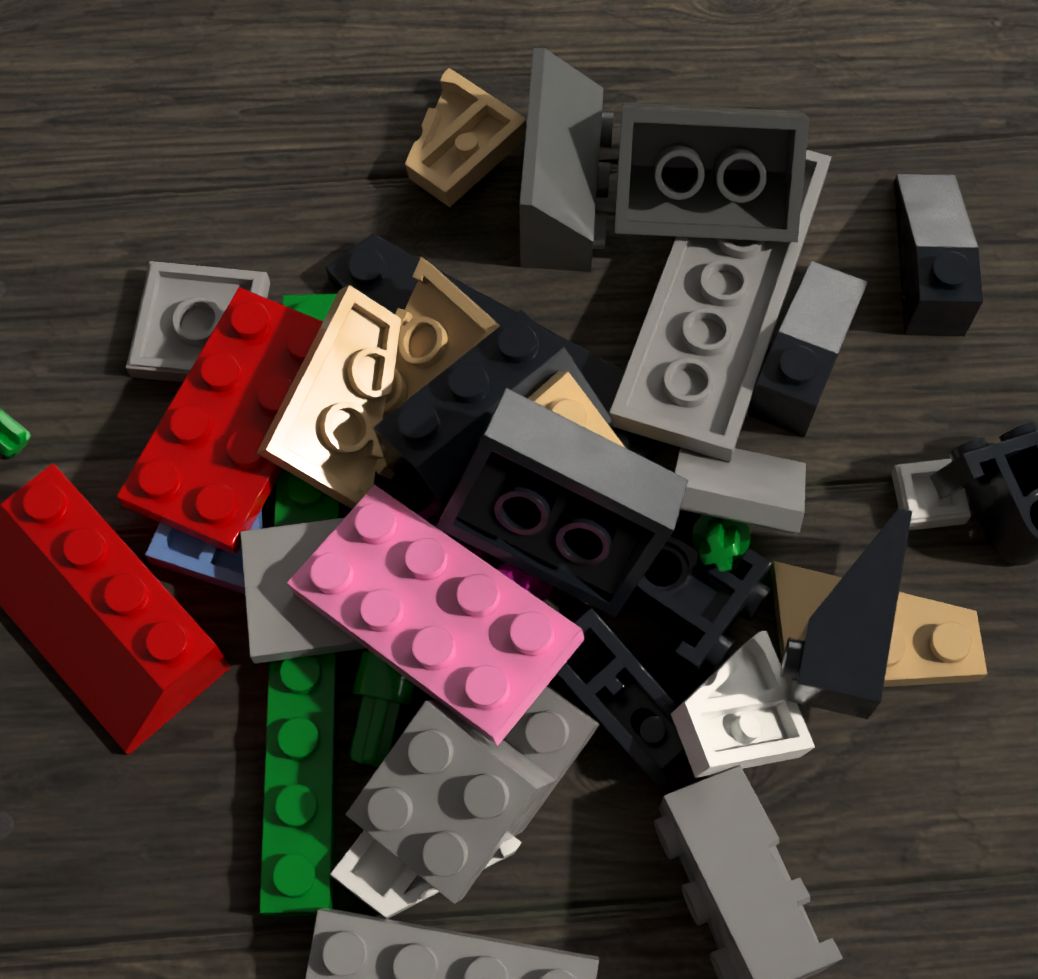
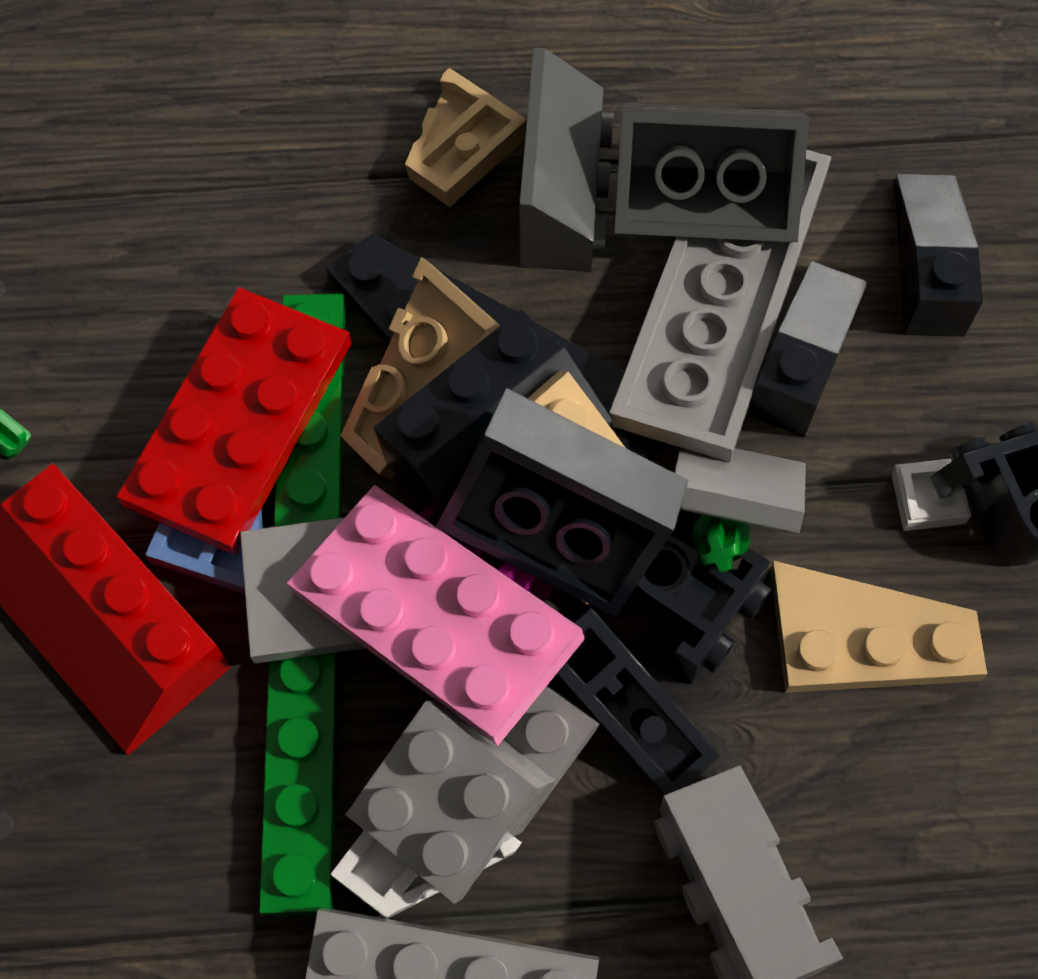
(180, 313): light grey tile -> none
(337, 399): tan wing -> none
(382, 695): green piece -> none
(742, 714): white wing -> none
(847, 640): black slope -> none

